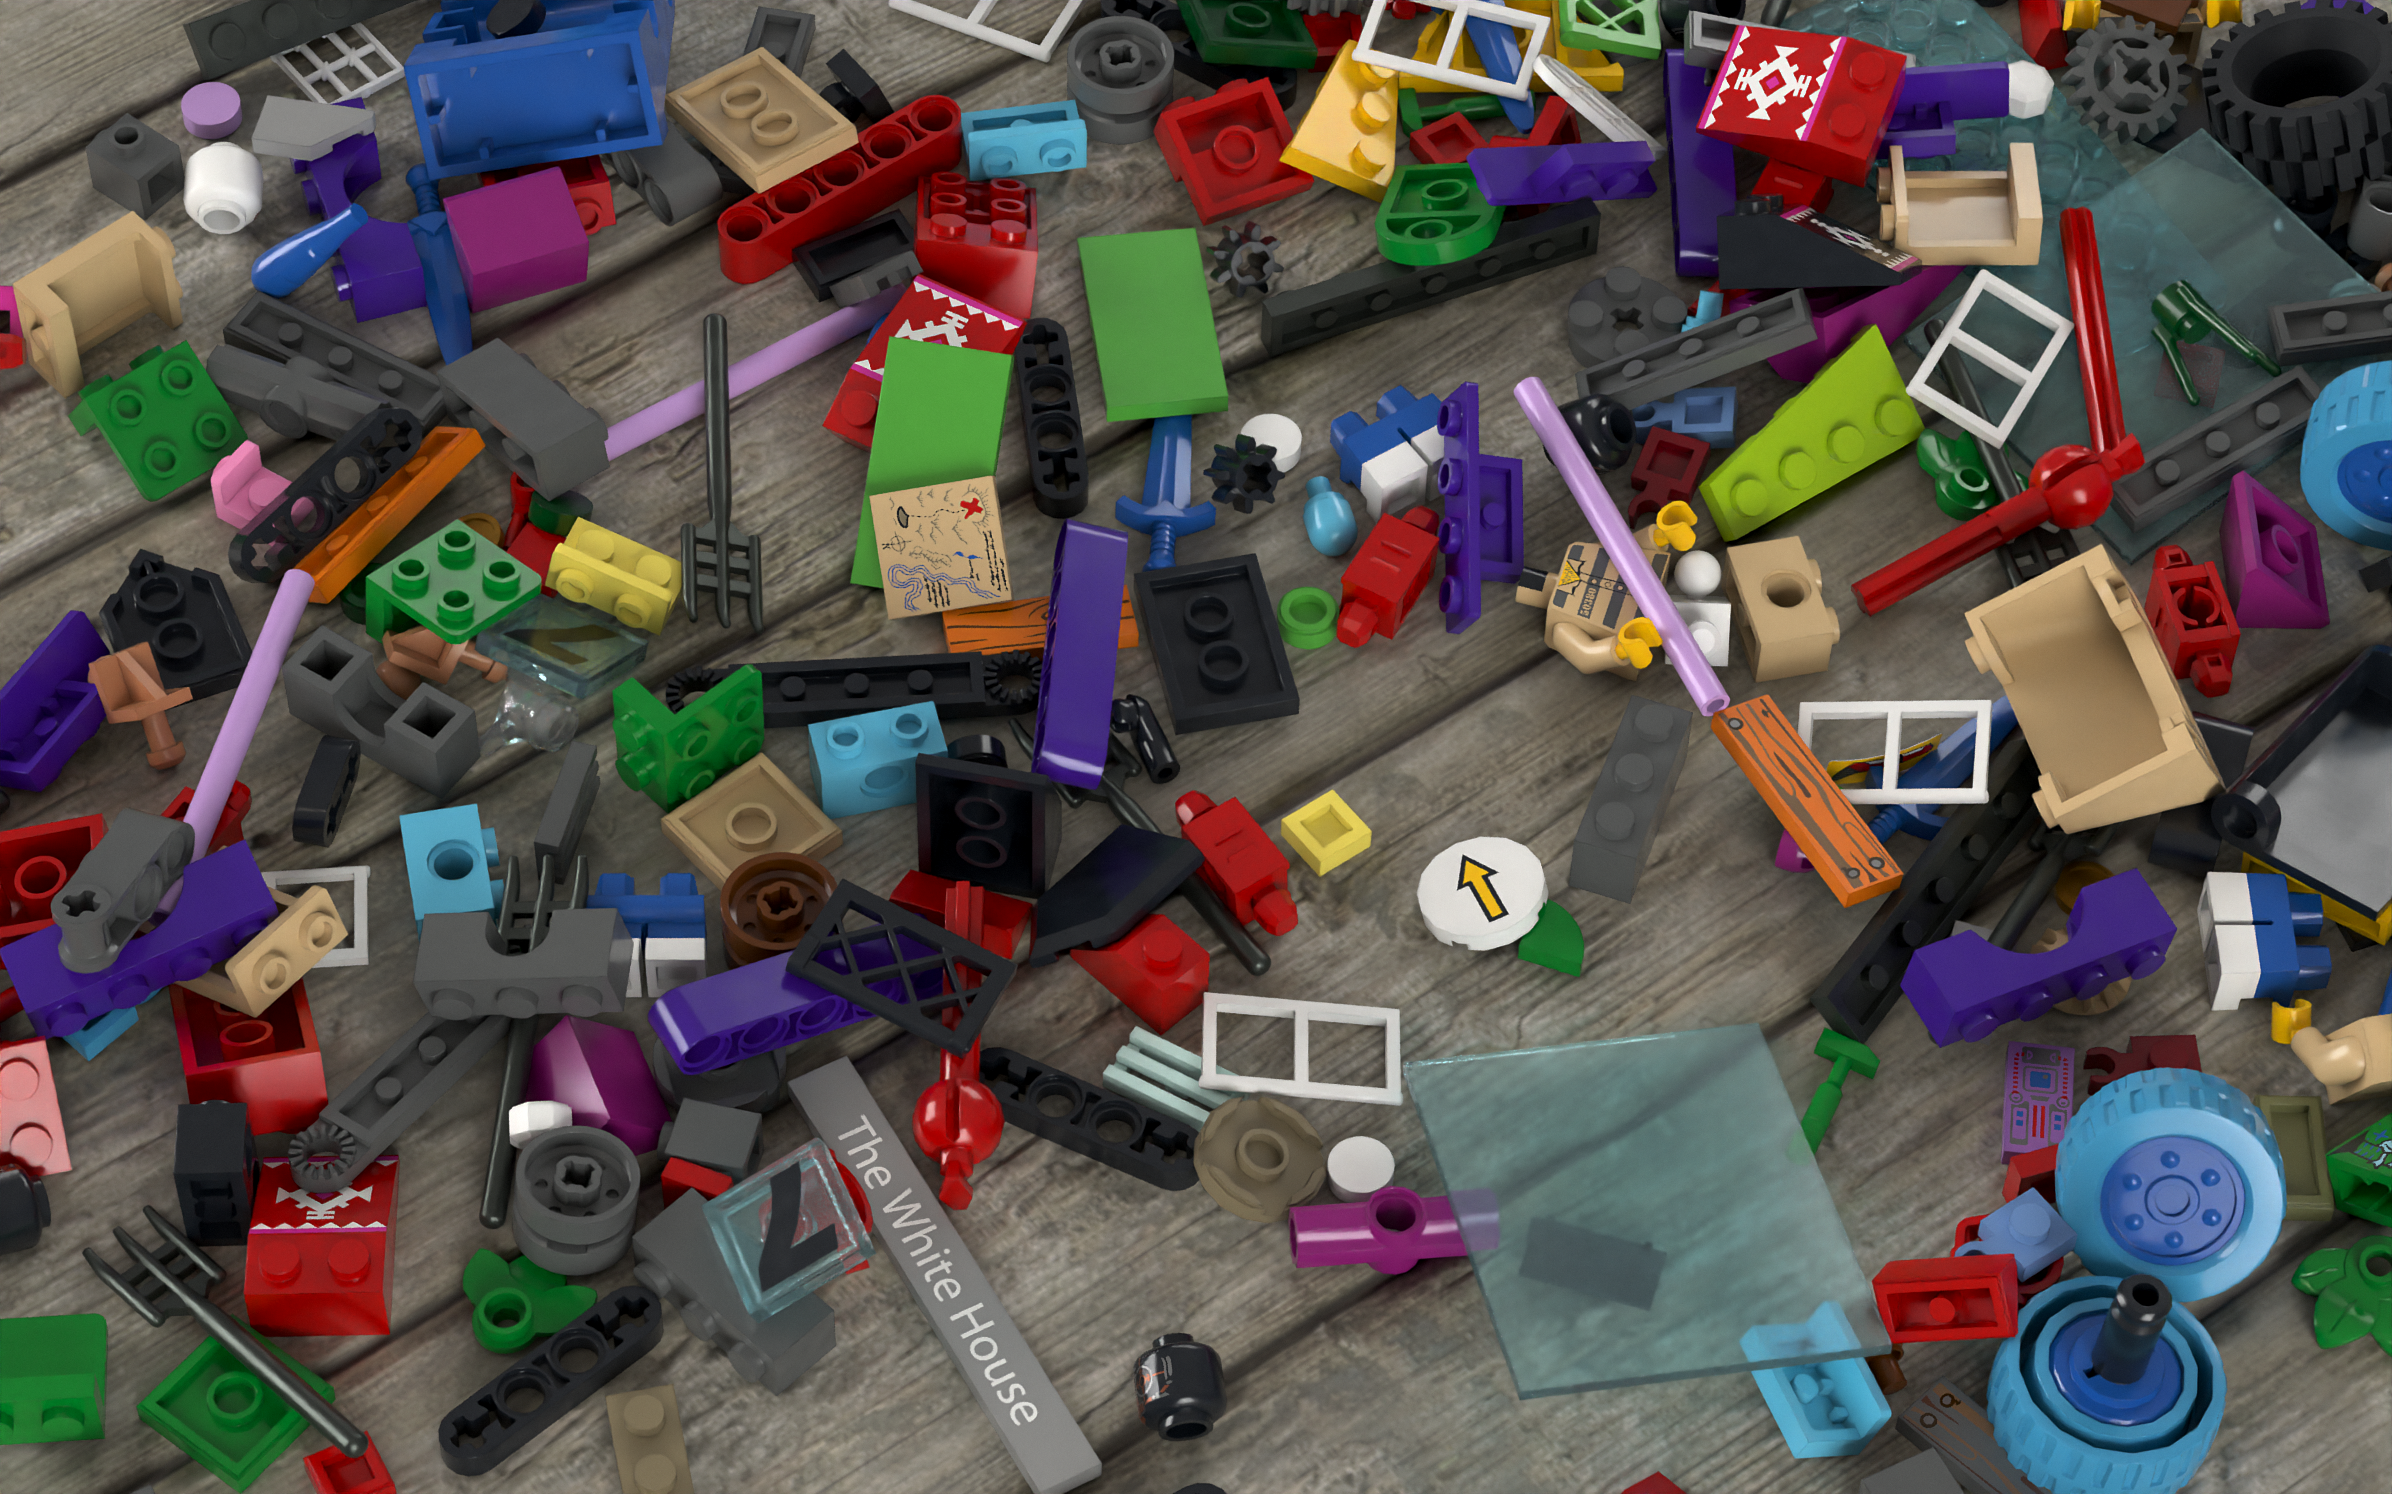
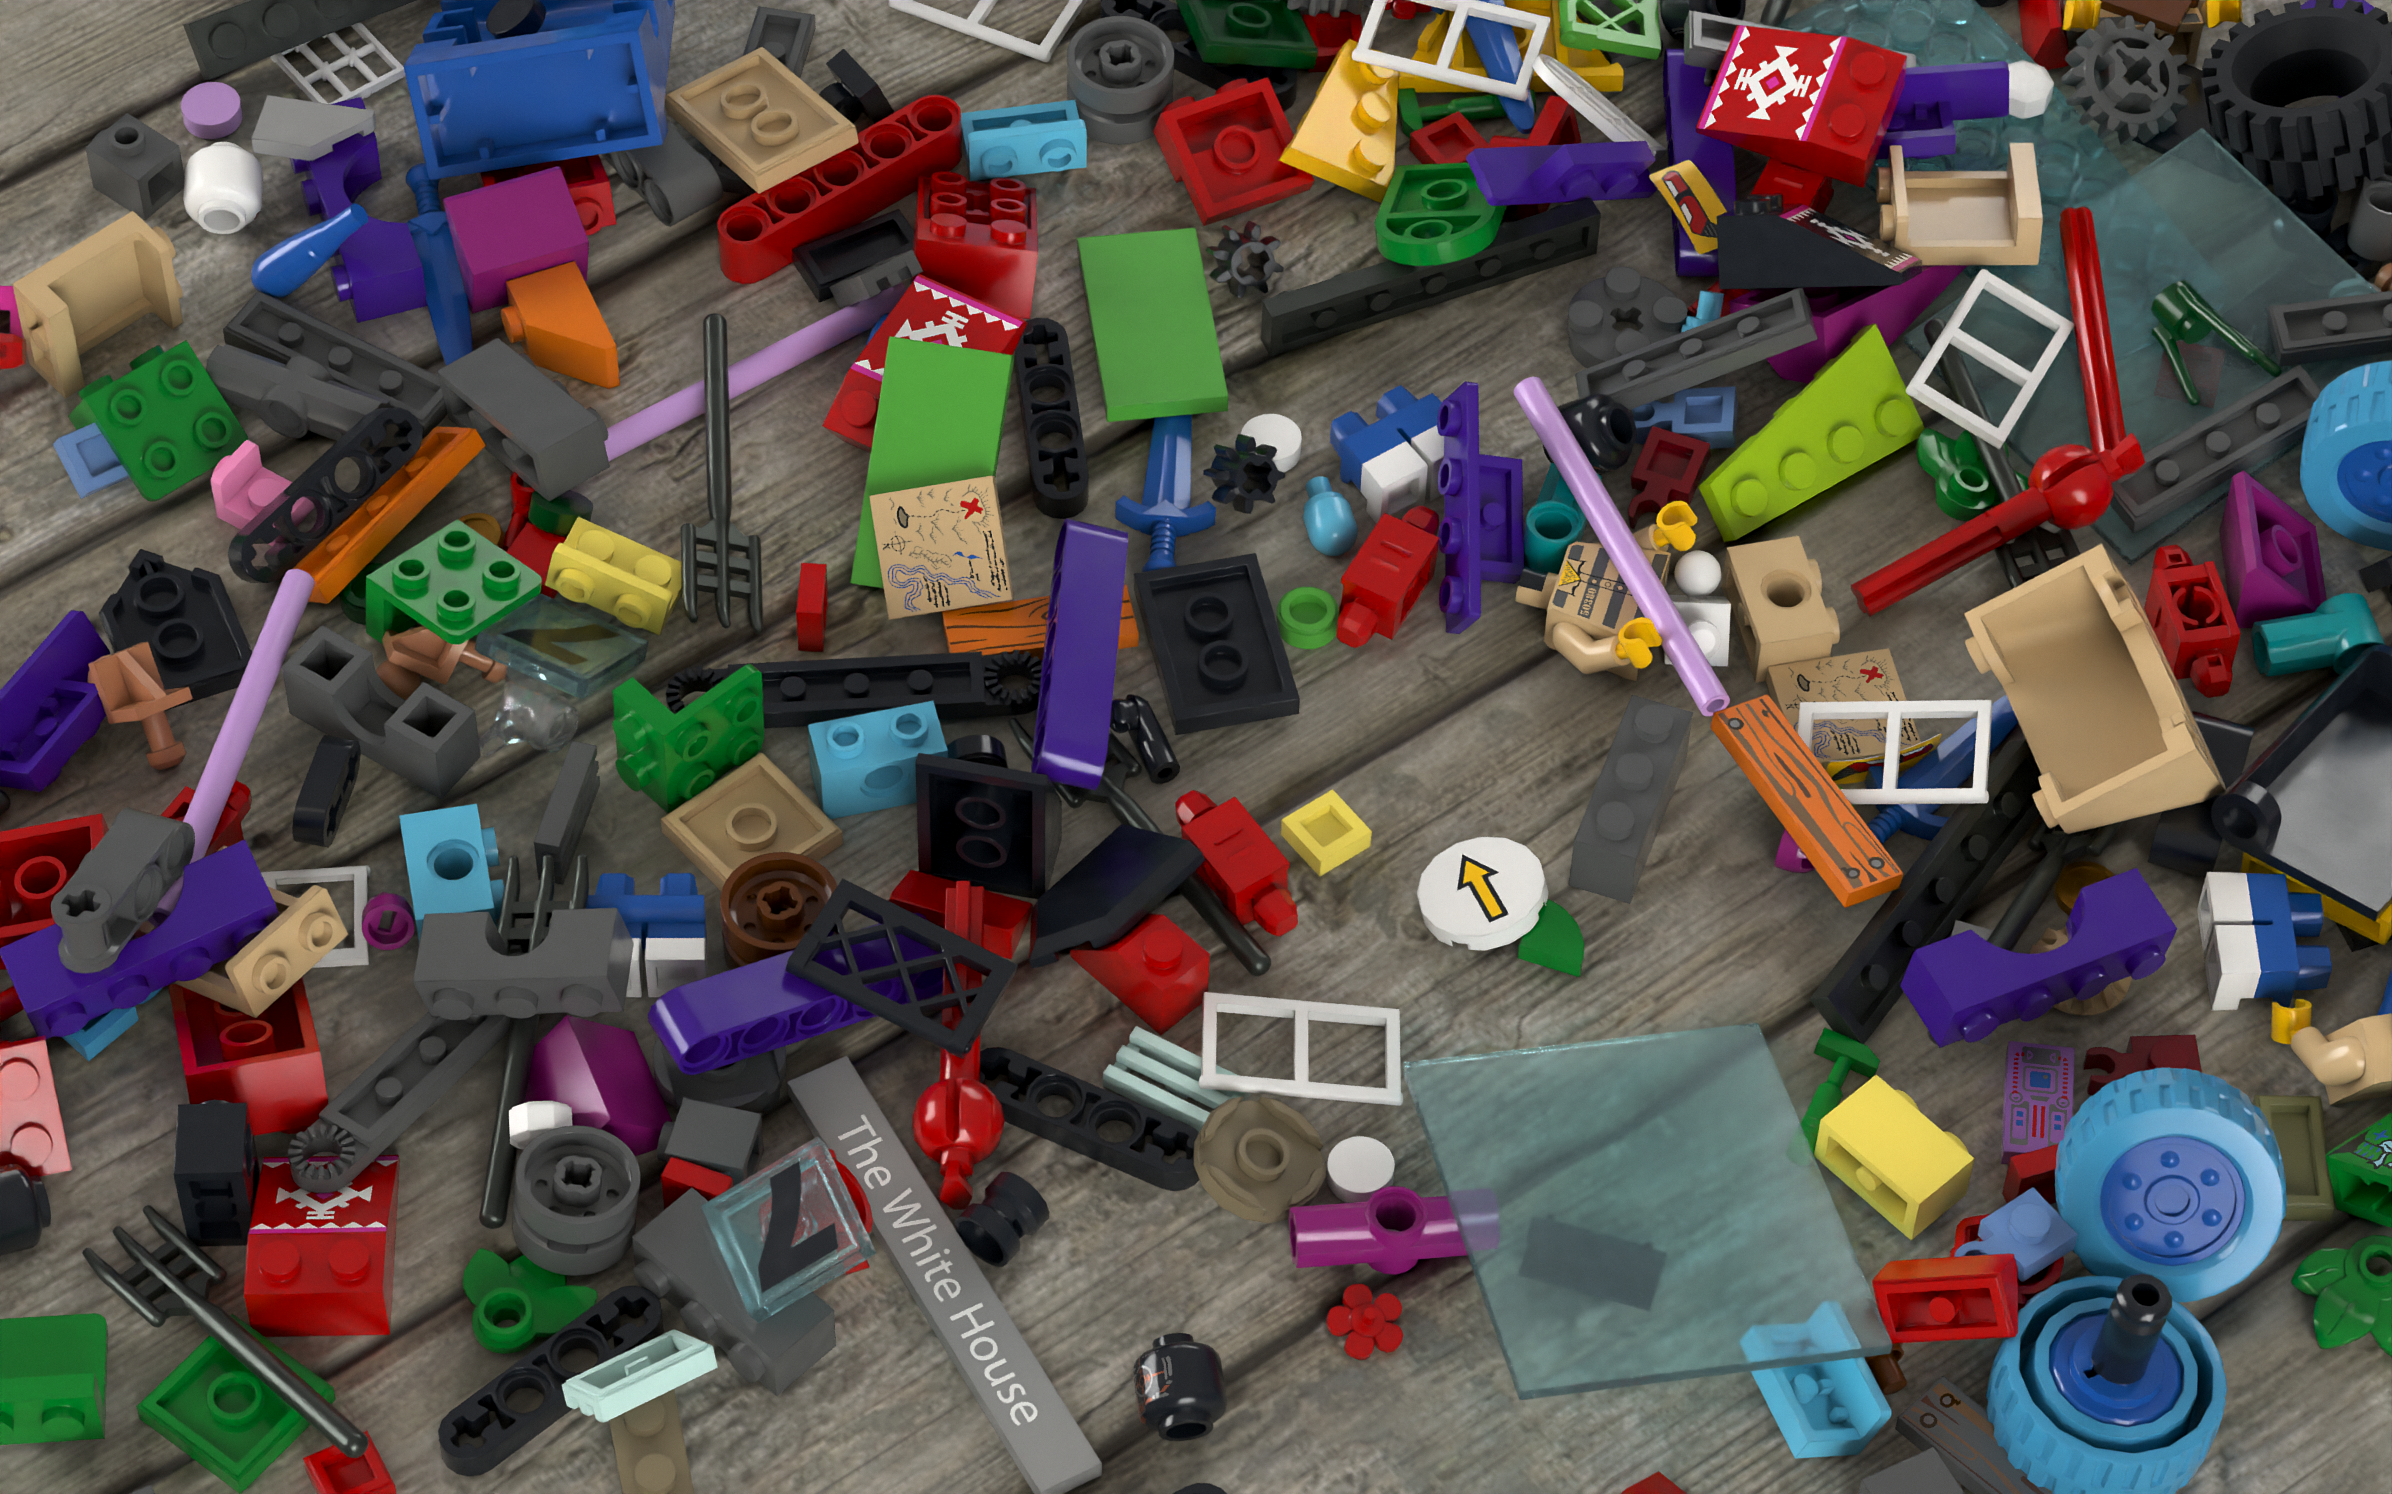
(89, 460): none -> medium blue plate
(401, 923): none -> magenta hinge
(561, 325): none -> orange slope
(639, 1375): none -> light aqua tile
(812, 607): none -> red tile
(1003, 1217): none -> black wheel
(1366, 1322): none -> red plant
(1552, 524): none -> teal piece
(1692, 202): none -> sticker
(1842, 679): none -> tan tile
(1894, 1156): none -> light yellow brick
(2315, 640): none -> teal piece

